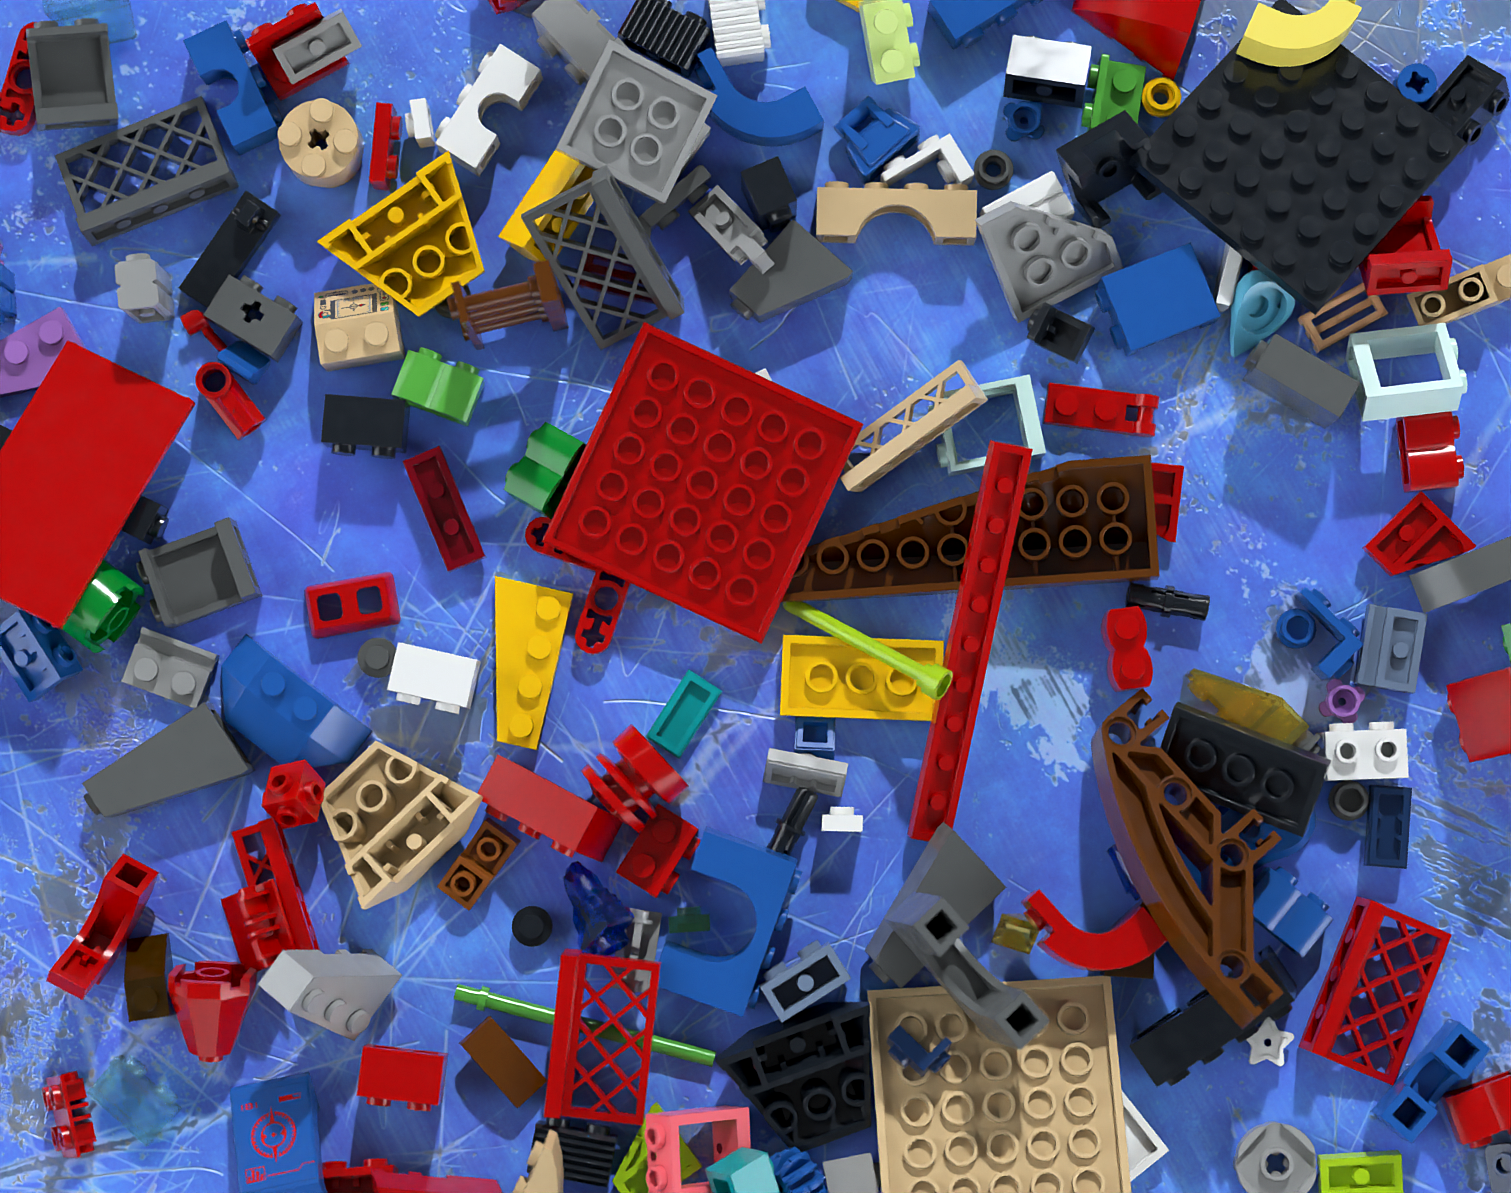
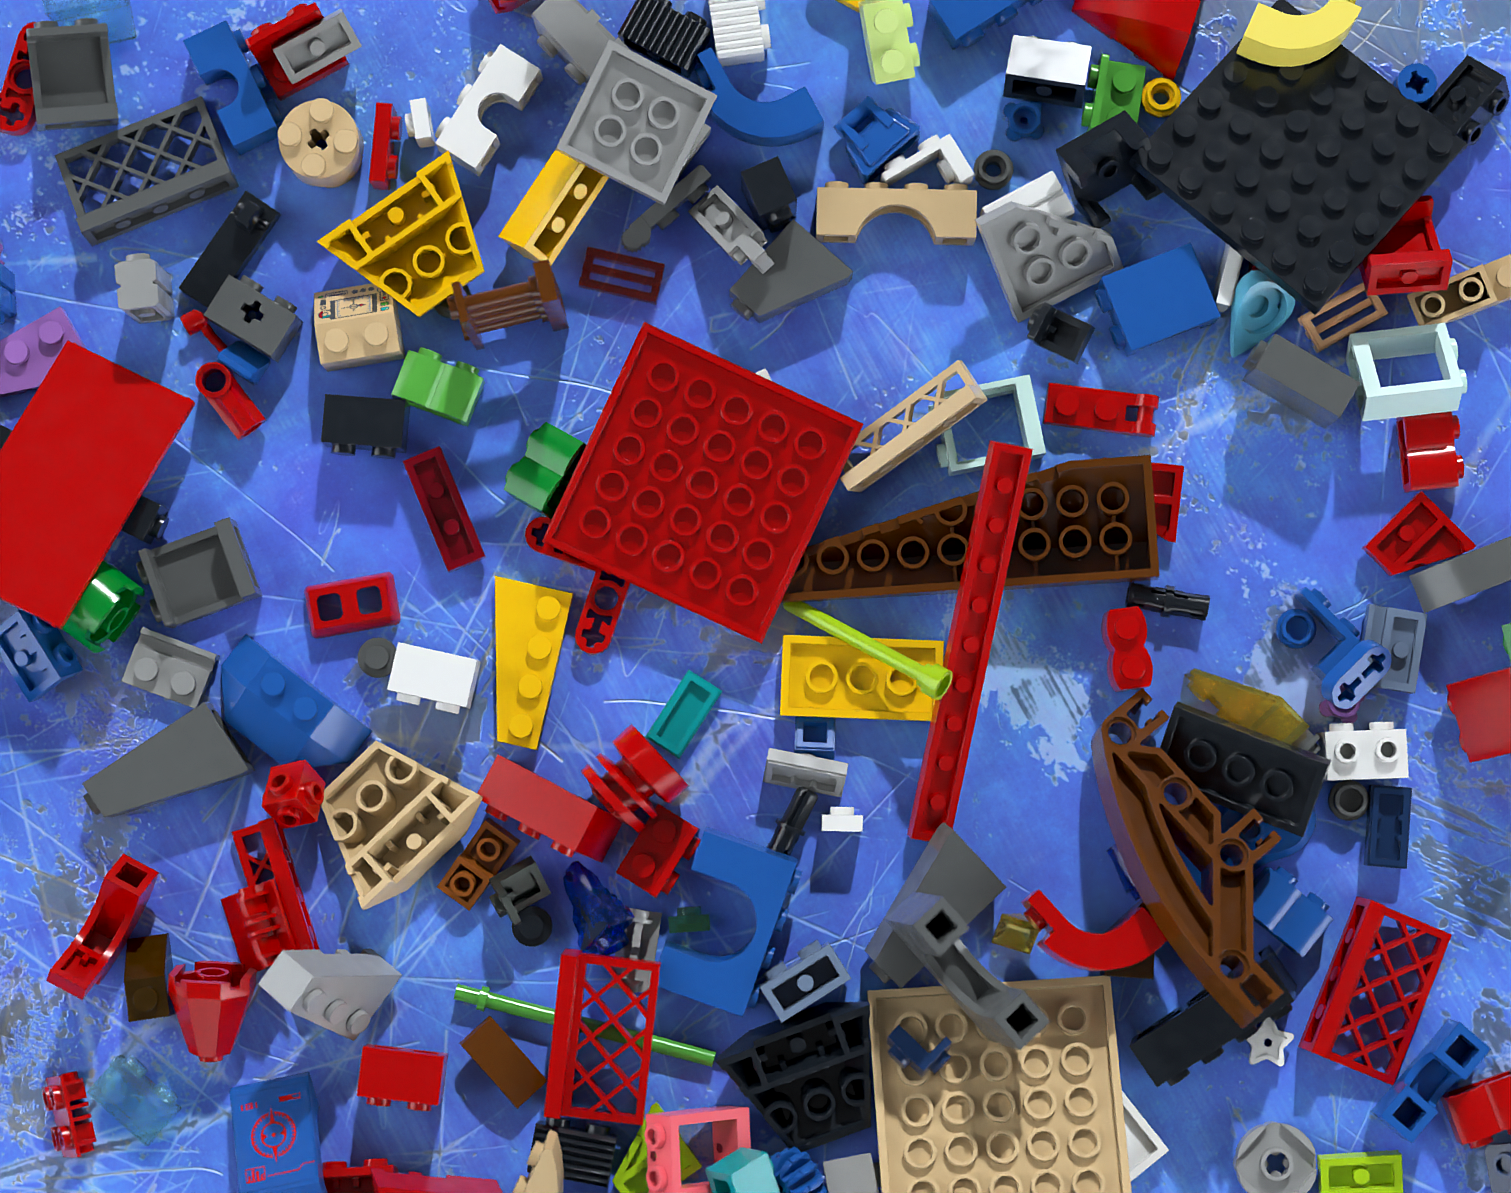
(517, 889): none -> pearl dark grey bracket
(634, 242): dark grey fence -> none
(1356, 674): none -> blue beam

